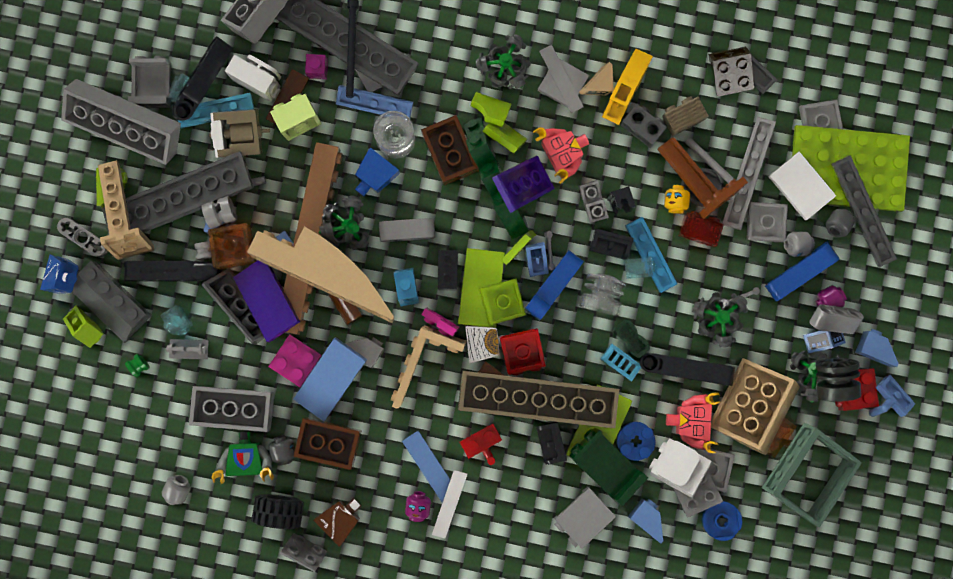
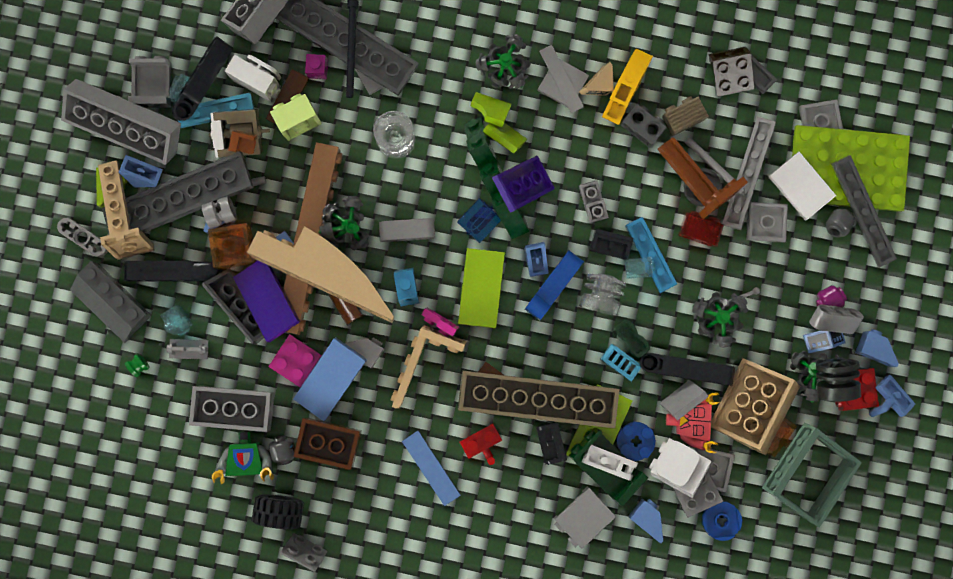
(59, 275): blue torso -> none
(82, 327): lime slope -> none
(139, 173): none -> medium blue slope
(176, 489): light grey head -> none
(203, 251): light grey wheel -> none
(242, 142): none -> dark orange panel
(339, 520): reddish brown torso -> none
(373, 102): medium blue tile -> none
(375, 173): blue torso -> none
(417, 506): magenta head -> none
(447, 270): black brick -> none
(449, 150): reddish brown brick -> none
(449, 504): white sticker -> none
(479, 220): none -> clear blue piece
(482, 343): white torso -> none
(502, 301): lime tile -> none
(518, 247): lime tile -> none
(522, 352): red plate -> none
(548, 234): light grey hinge -> none
(562, 150): coral torso -> none
(609, 462): none -> white plate
(621, 198): black hinge -> none
(677, 199): yellow head -> none
(683, 399): none -> light grey tile
(799, 244): light grey head -> none
(803, 271): blue beam -> none

